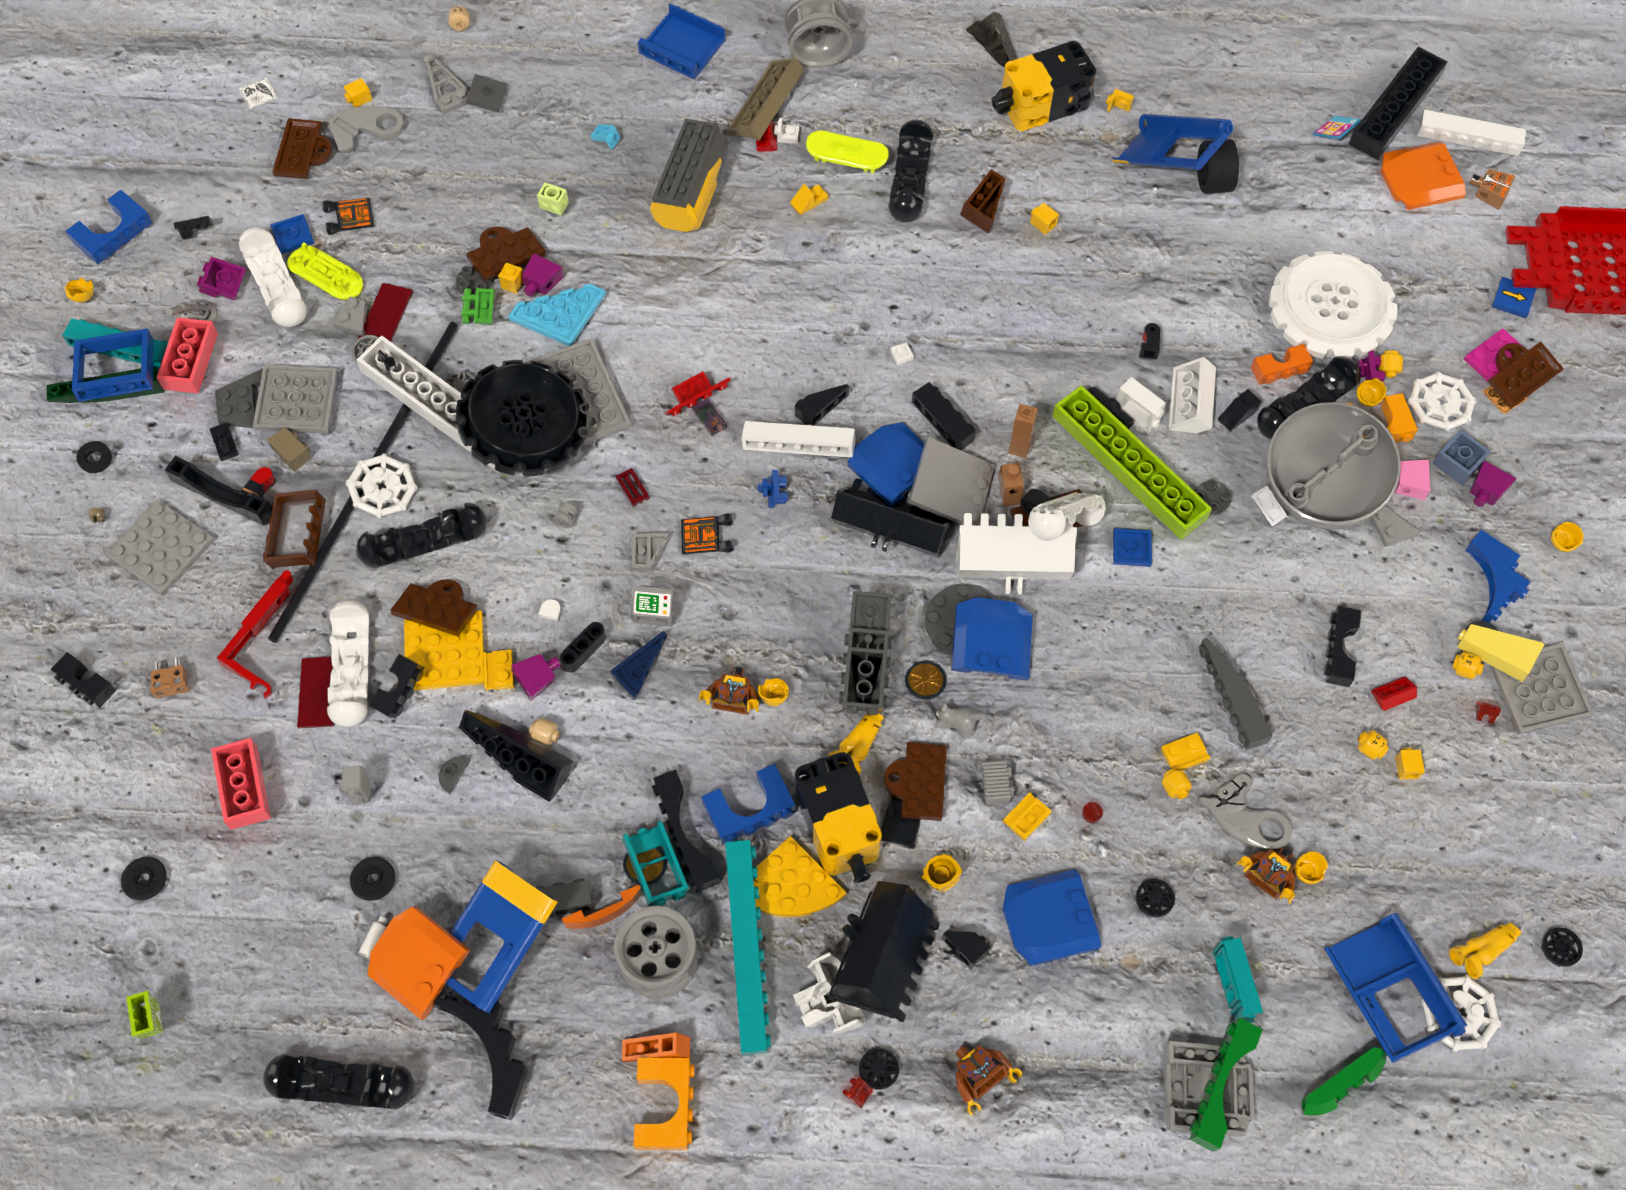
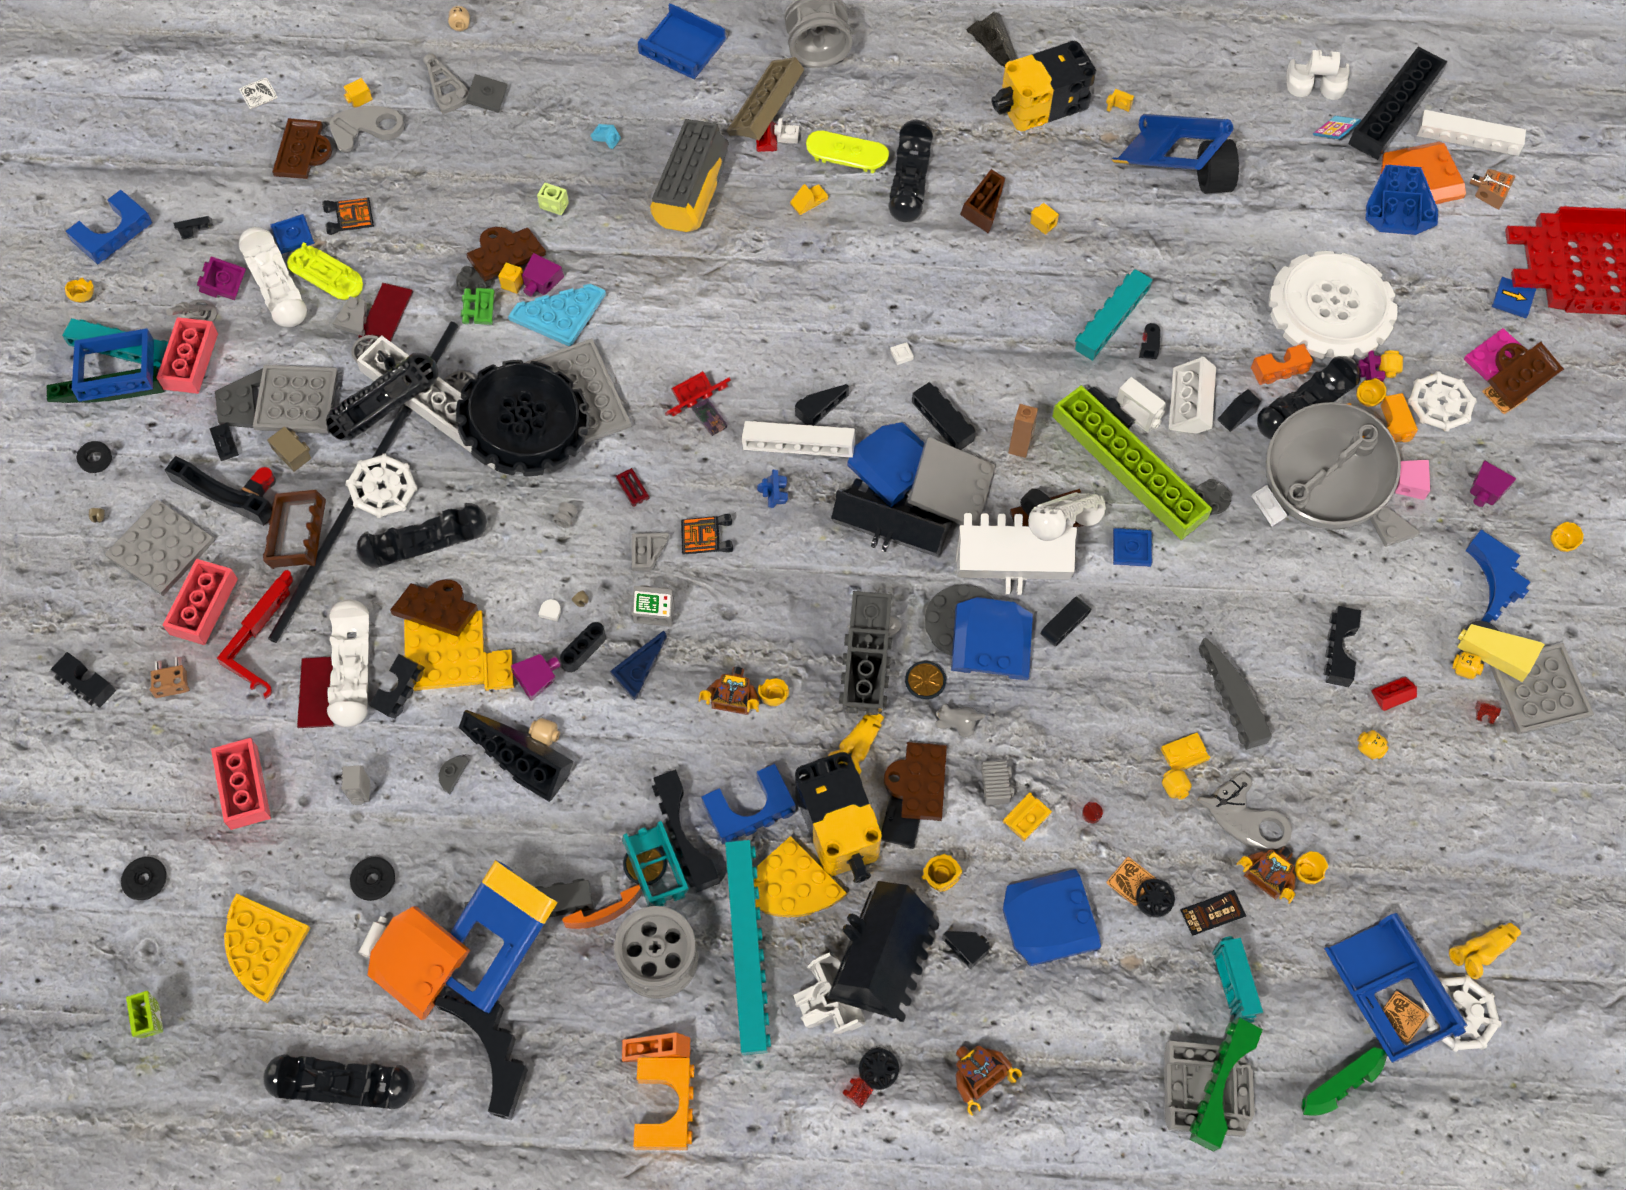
(200, 602): none -> coral brick
(260, 945): none -> yellow plate
(382, 396): none -> black piece
(580, 599): none -> dark tan hinge
(1010, 478): medium nougat torso -> none
(1065, 621): none -> black beam
(1113, 314): none -> teal brick
(1128, 879): none -> clear orange sticker
(1213, 912): none -> black sticker
(1333, 82): none -> white piece
(1402, 202): none -> blue wedge
(1404, 1016): none -> clear orange sticker
(1409, 764): yellow brick -> none
(1461, 457): sand blue brick -> none
(1562, 947): black wheel -> none

